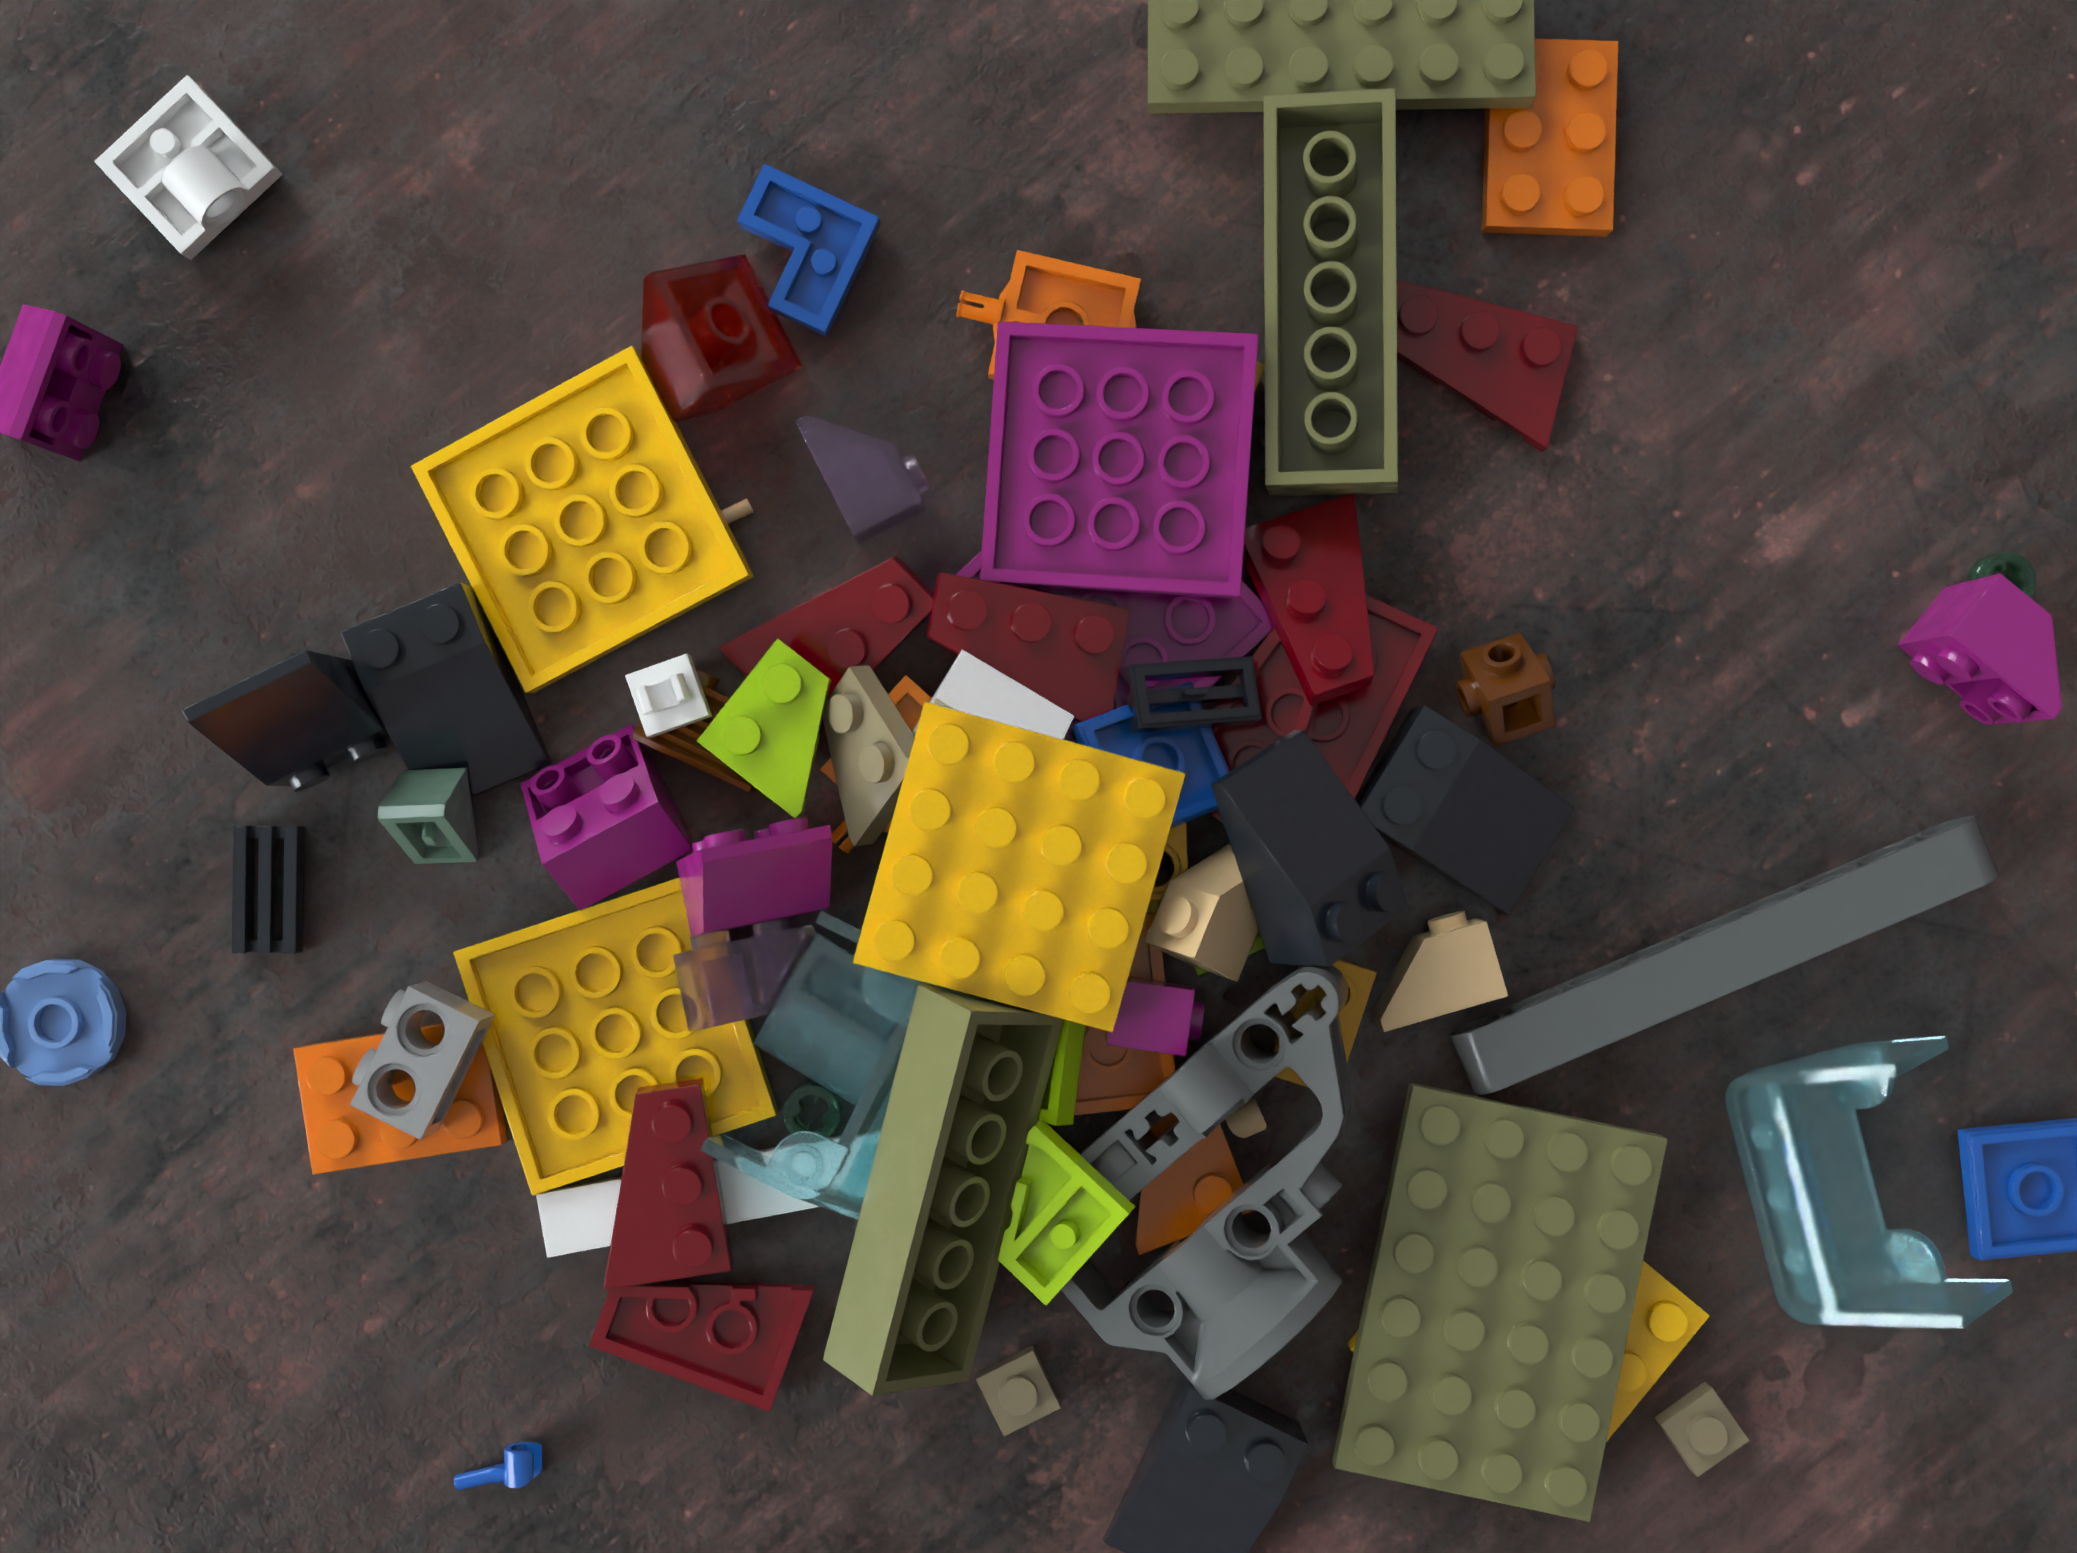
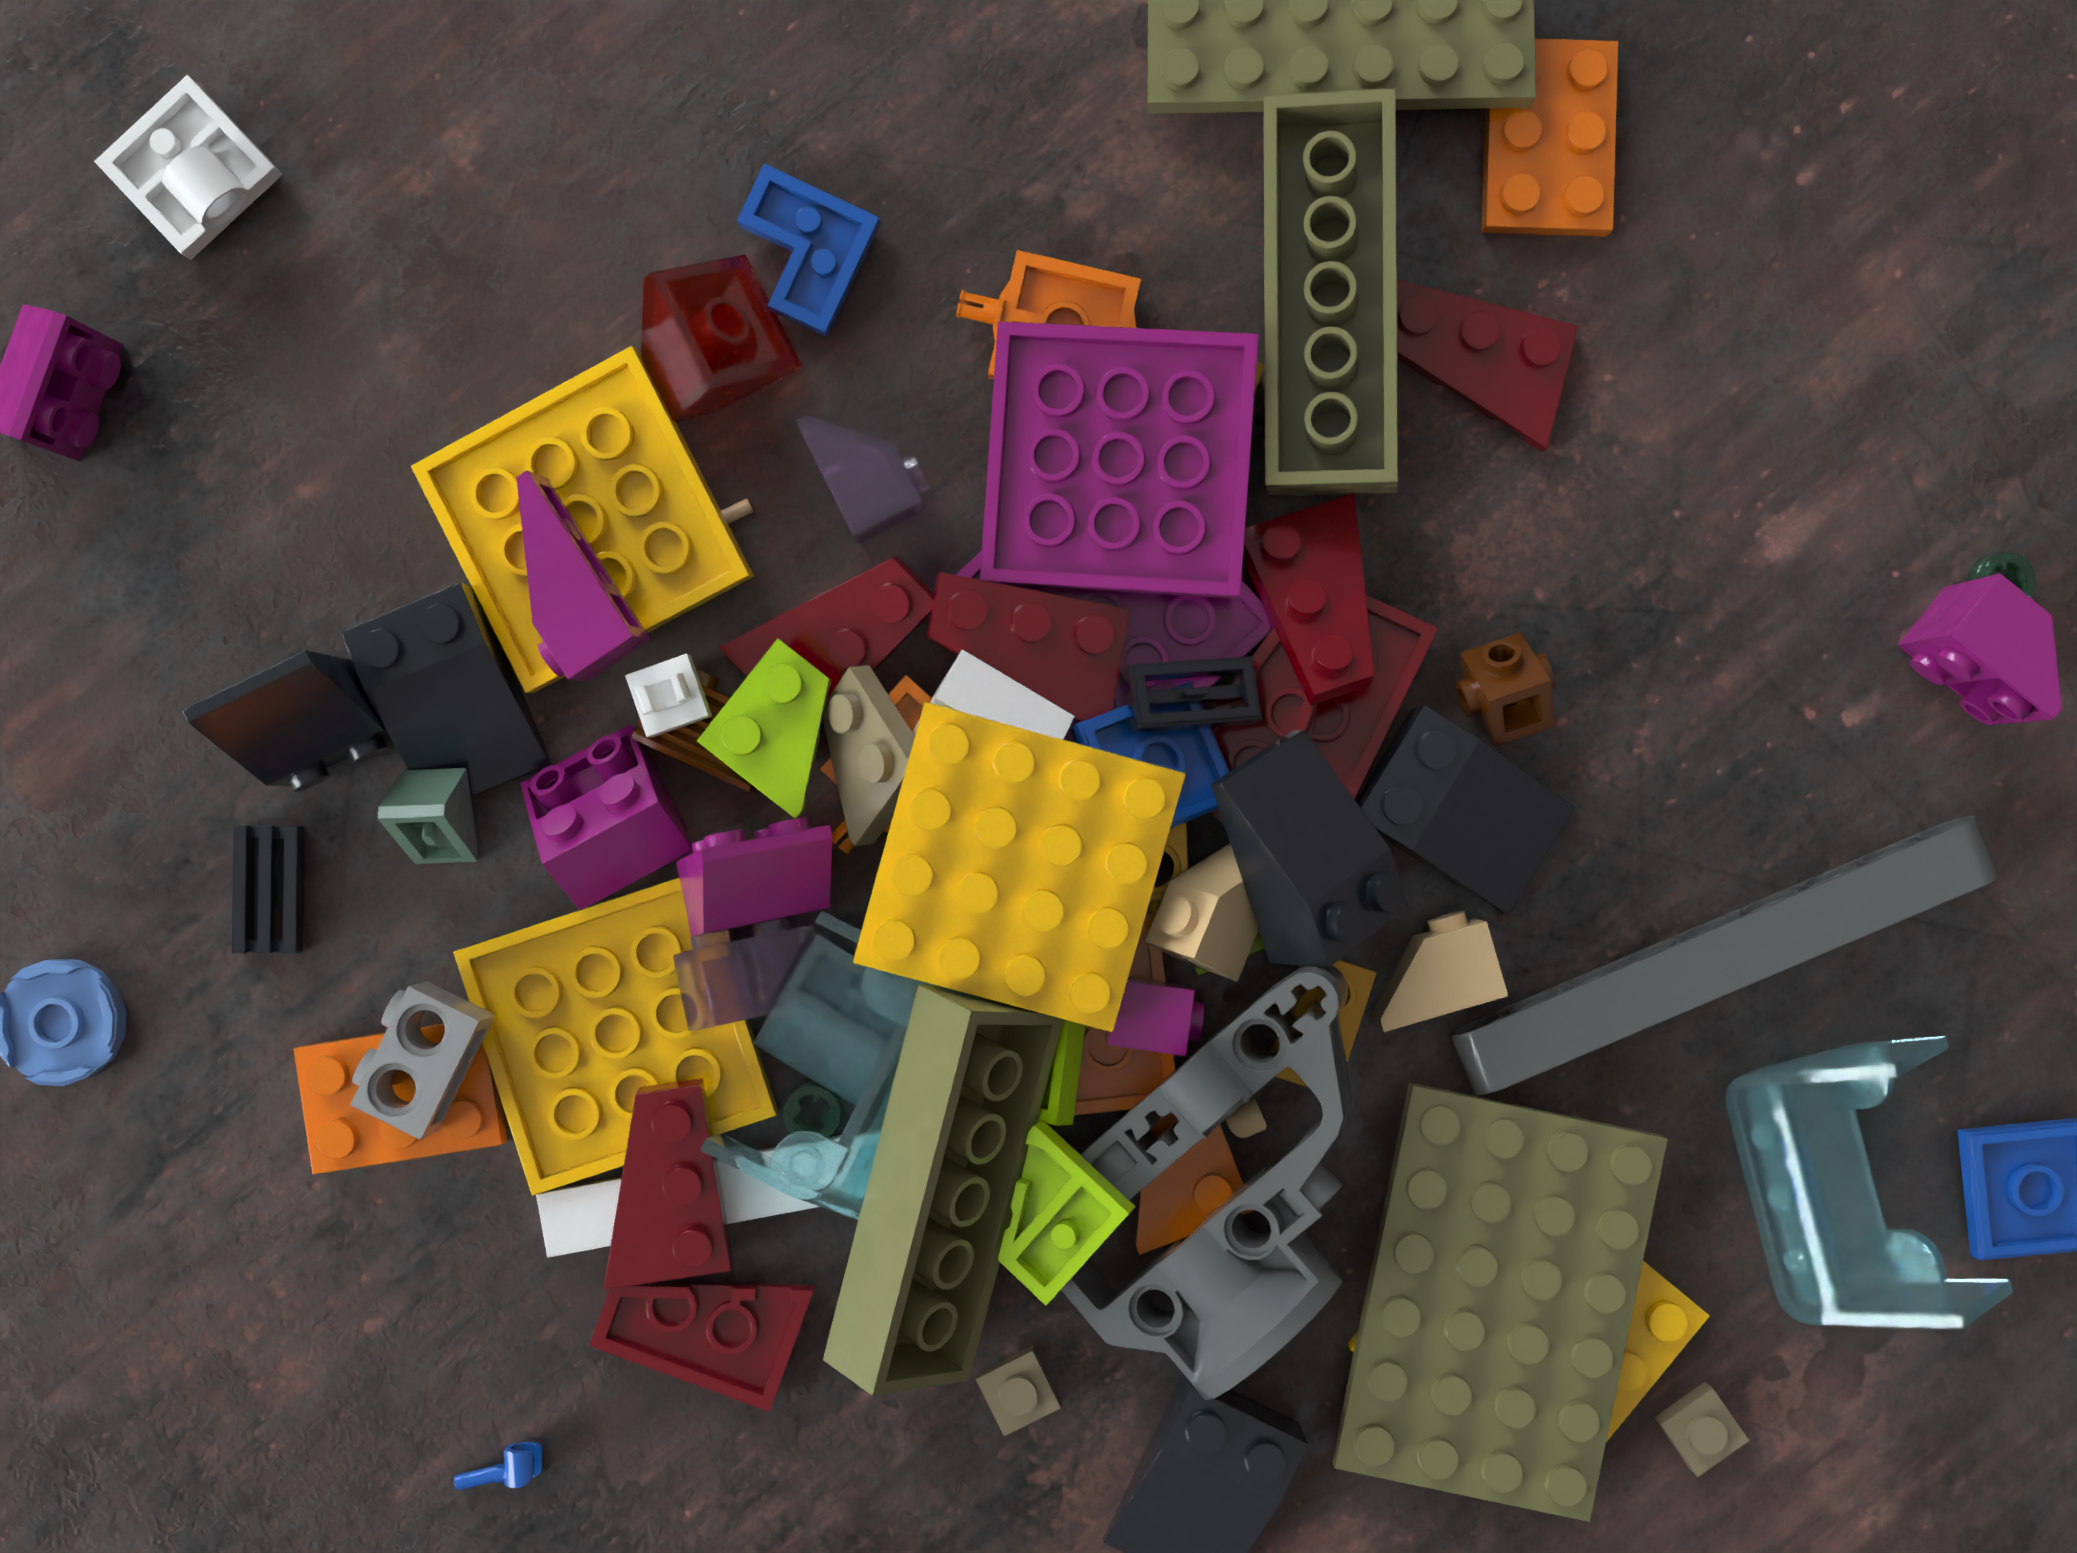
(570, 591): none -> magenta slope

